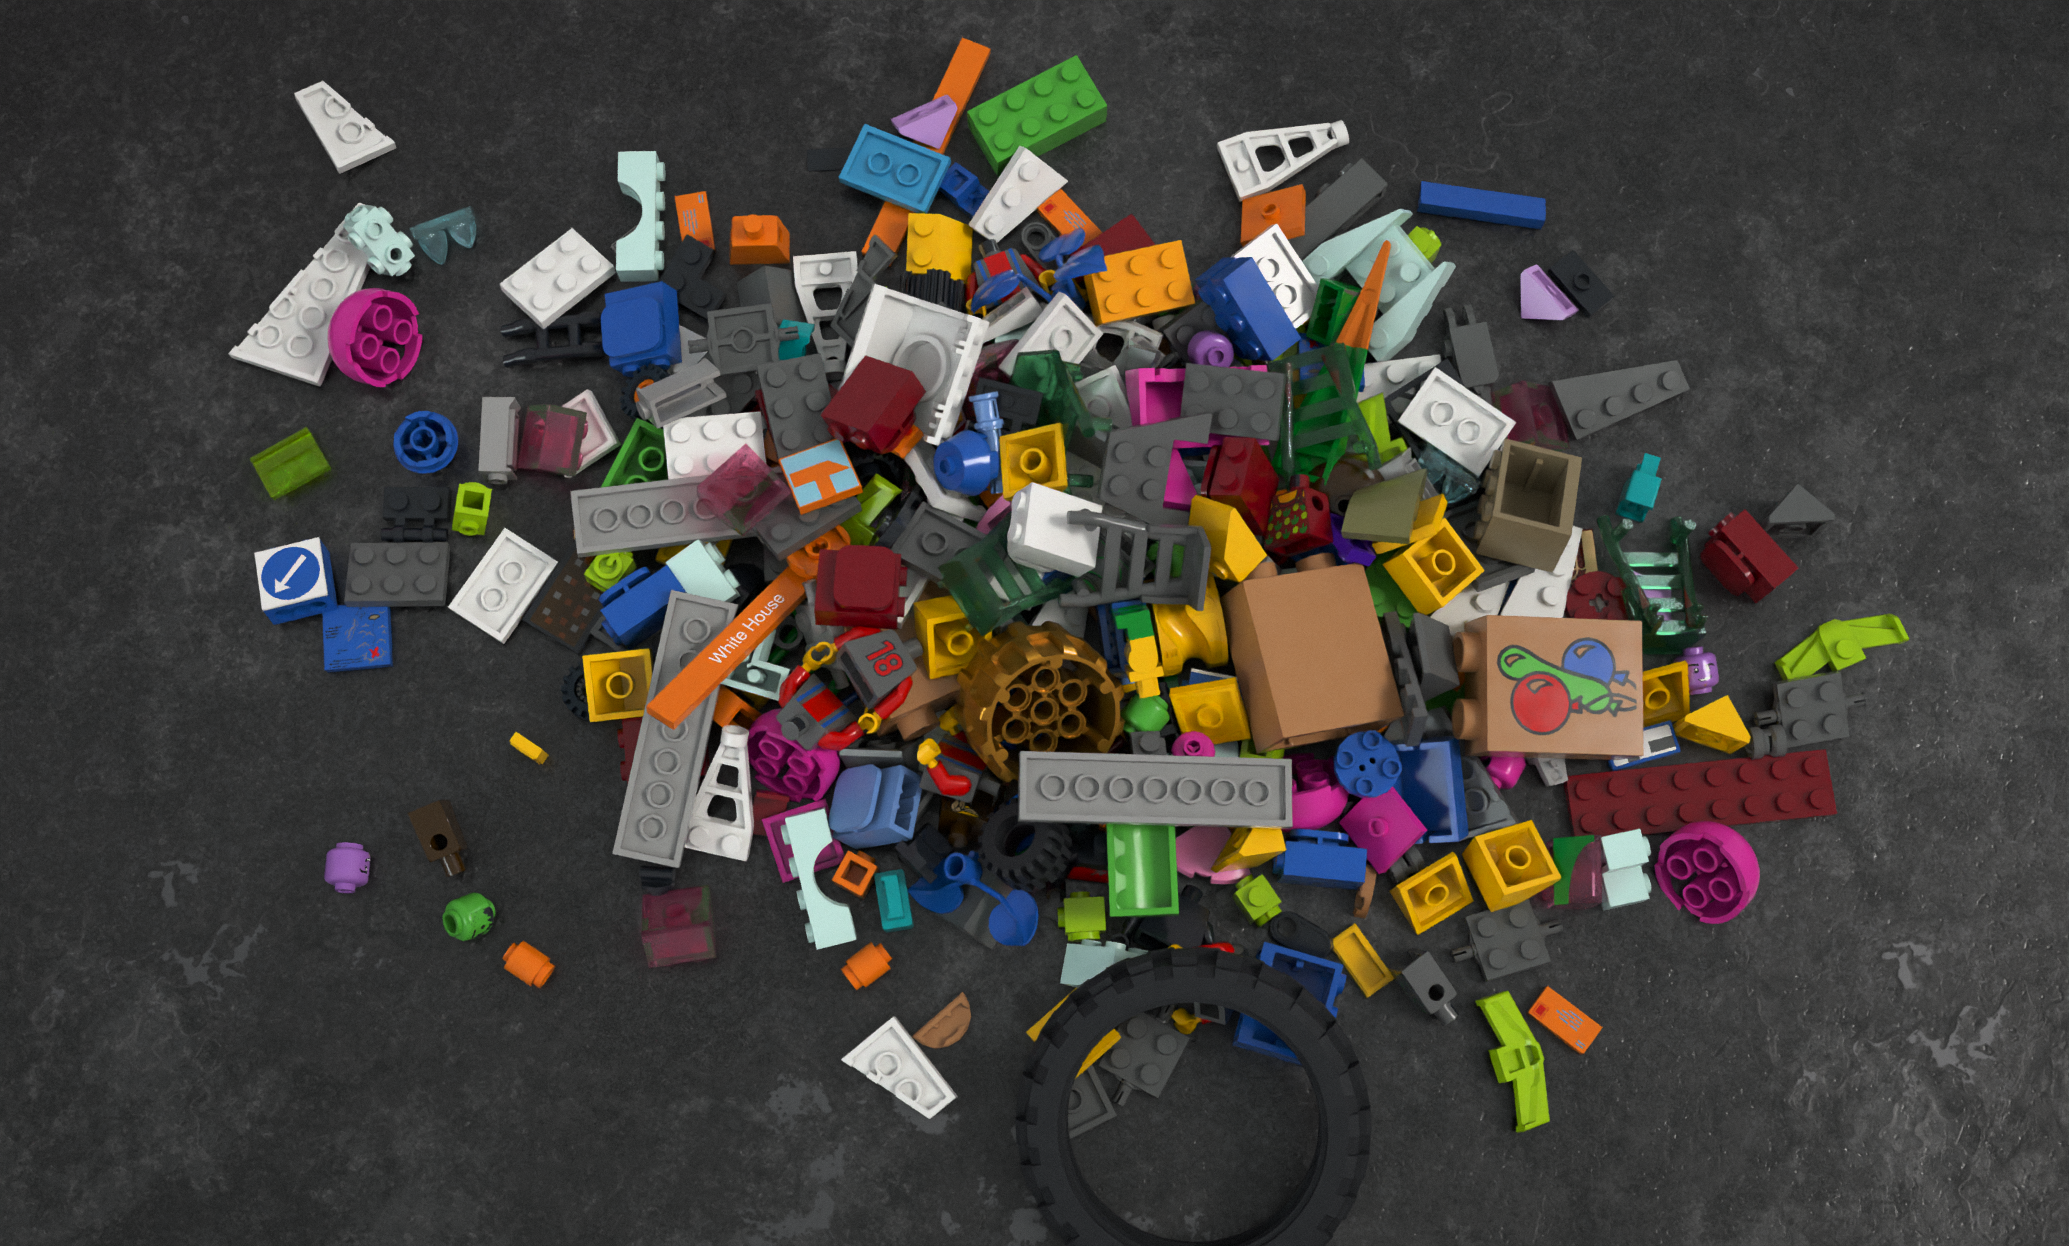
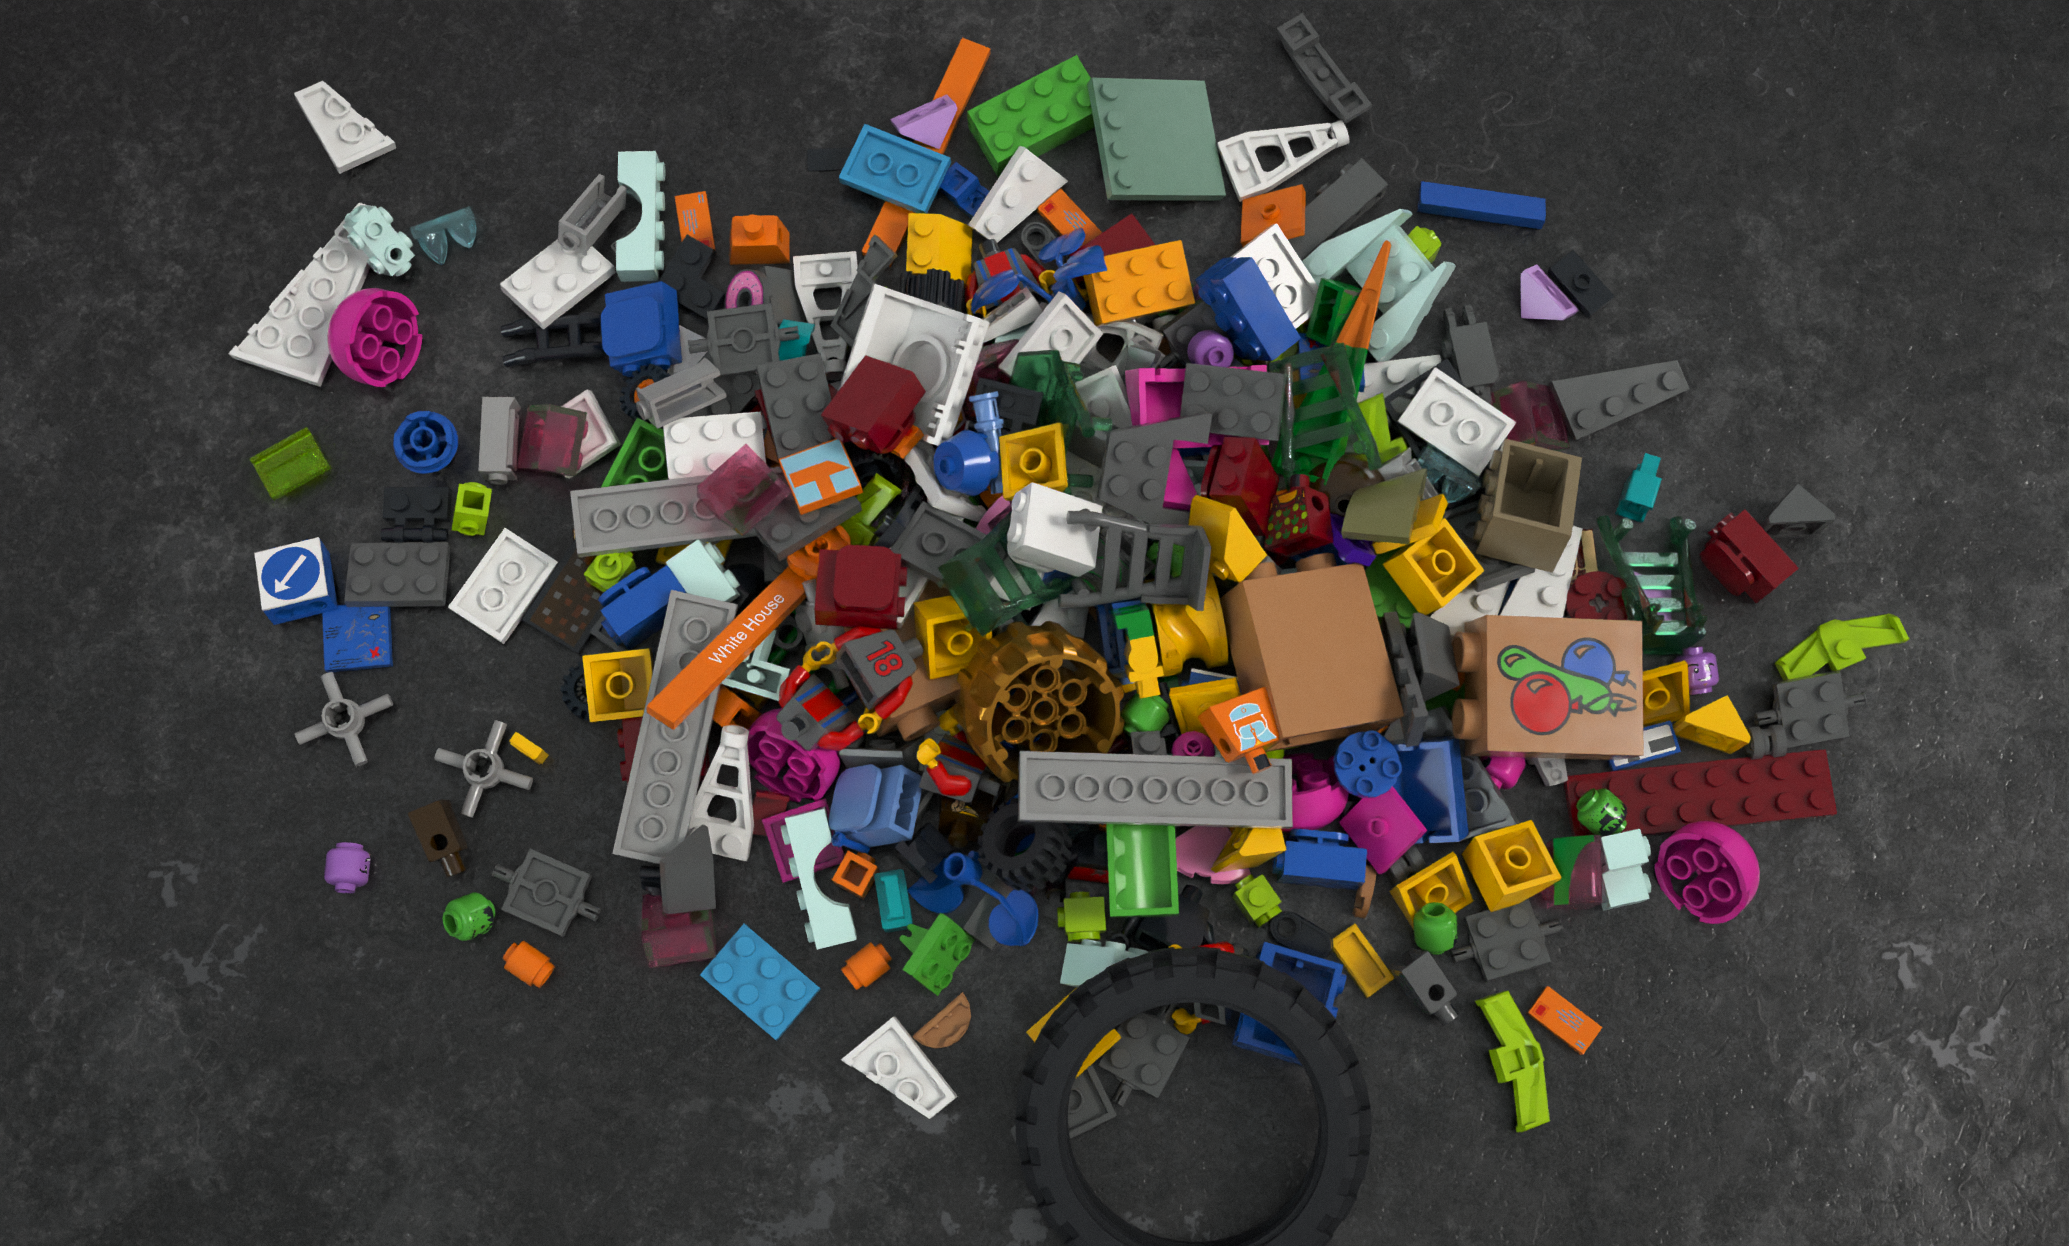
(331, 716): none -> light grey bar
(481, 756): none -> light grey bar
(546, 892): none -> dark grey plate
(590, 216): none -> light grey window
(689, 875): none -> dark grey slope
(748, 284): none -> tile
(760, 982): none -> dark azure plate
(839, 840): none -> blue piece
(936, 952): none -> bright green plate
(1156, 139): none -> sand green plate
(1243, 728): none -> orange torso
(1320, 71): none -> dark grey slope
(1435, 928): none -> bright green head
(1602, 812): none -> bright green head

